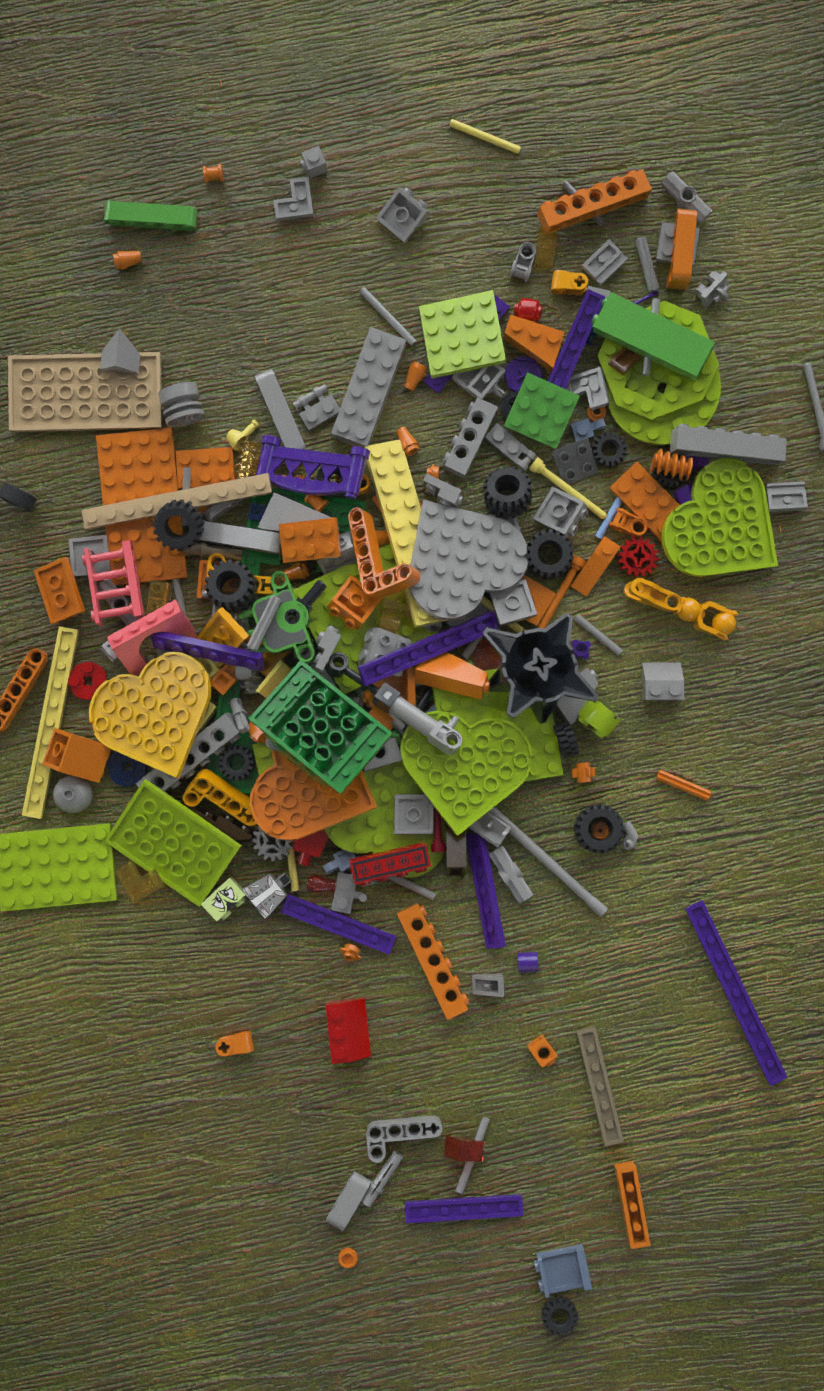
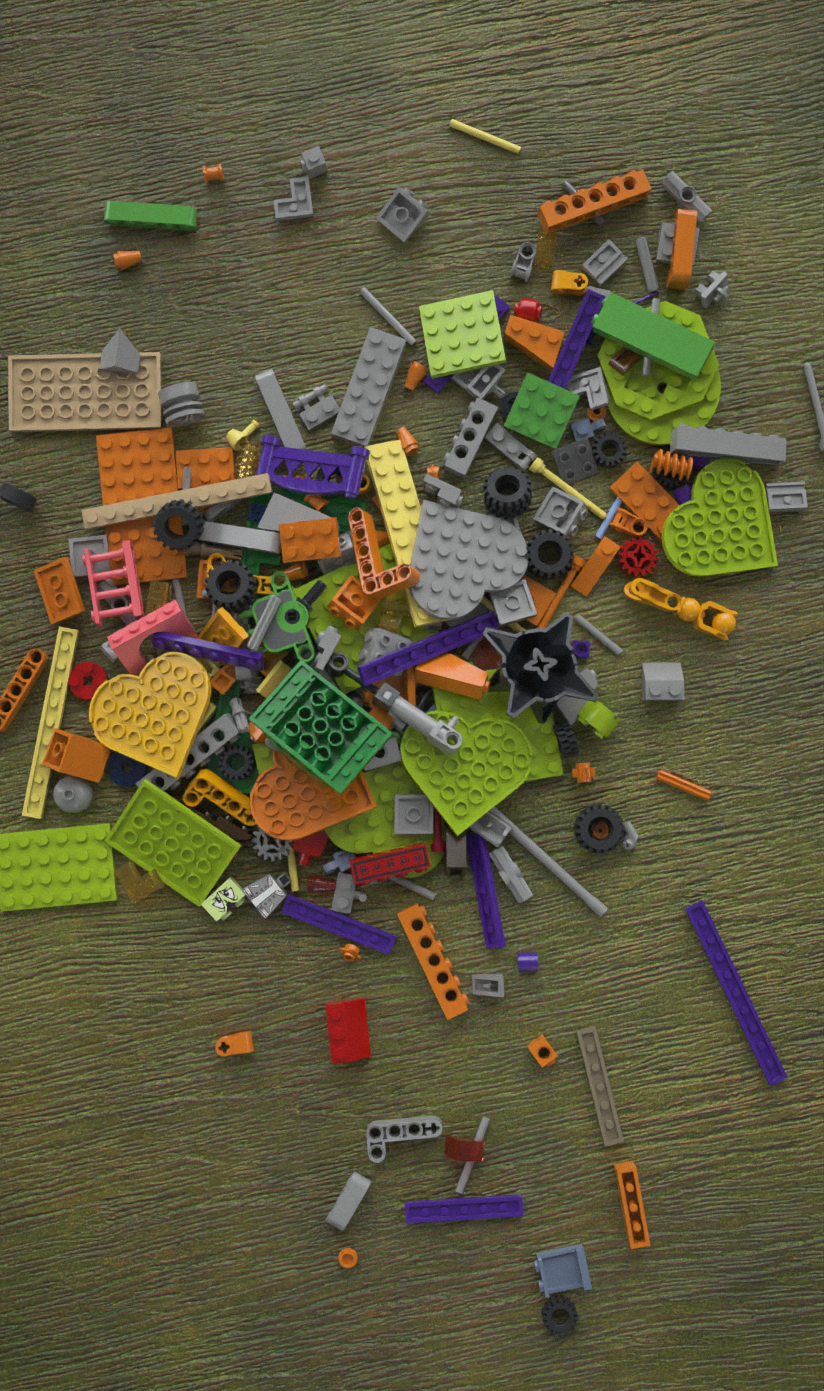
(369, 1198): light grey pin -> none
(517, 371): dark purple tile -> none

